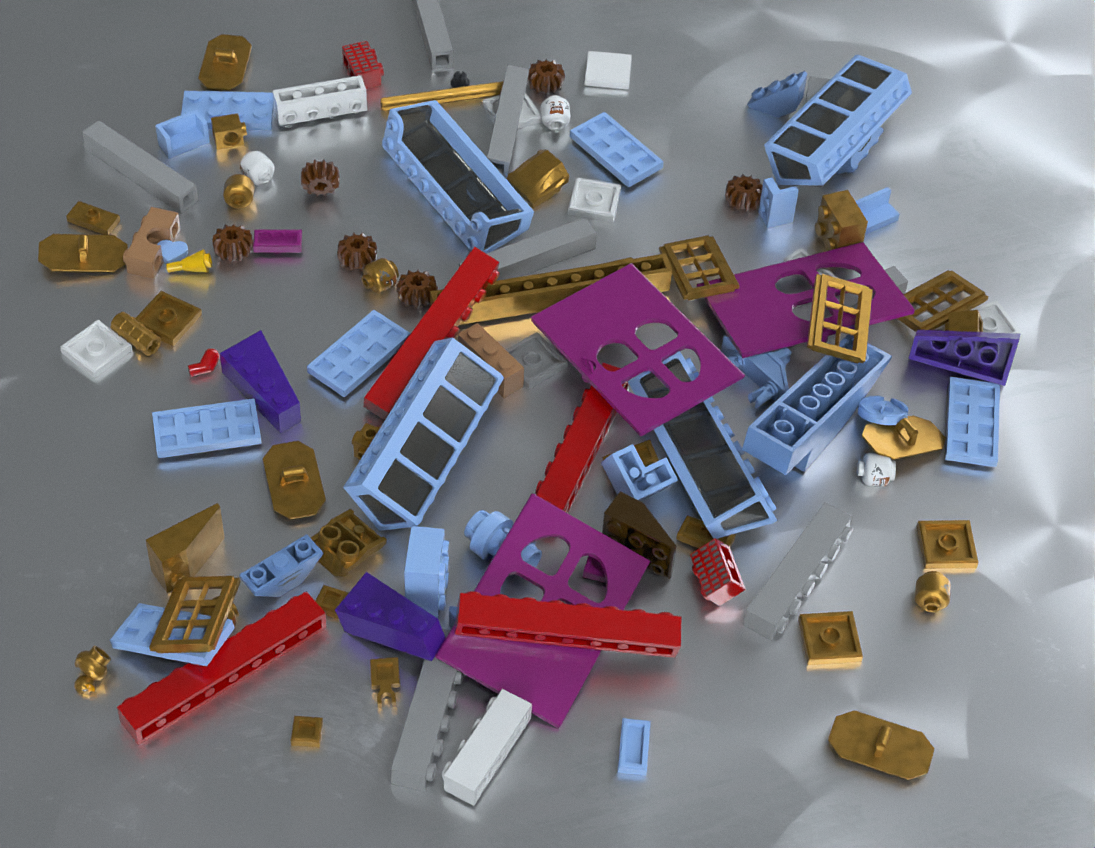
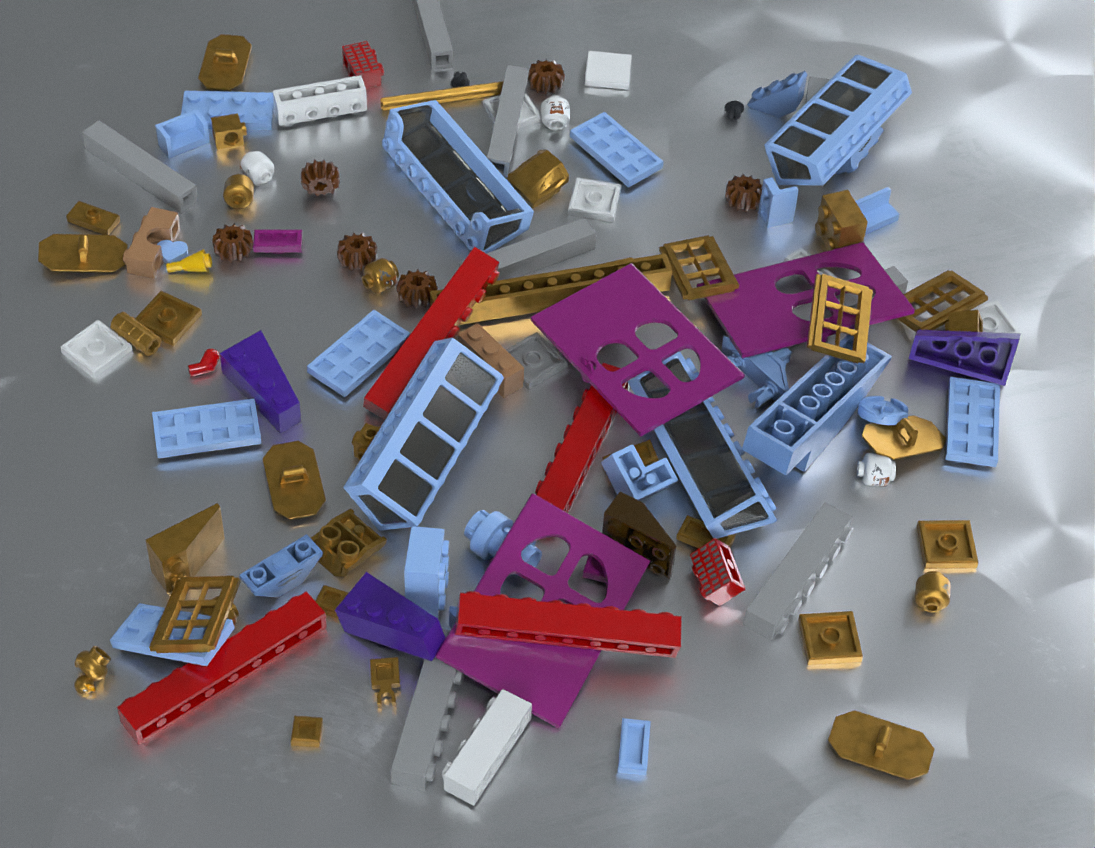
(734, 109): none -> black piece

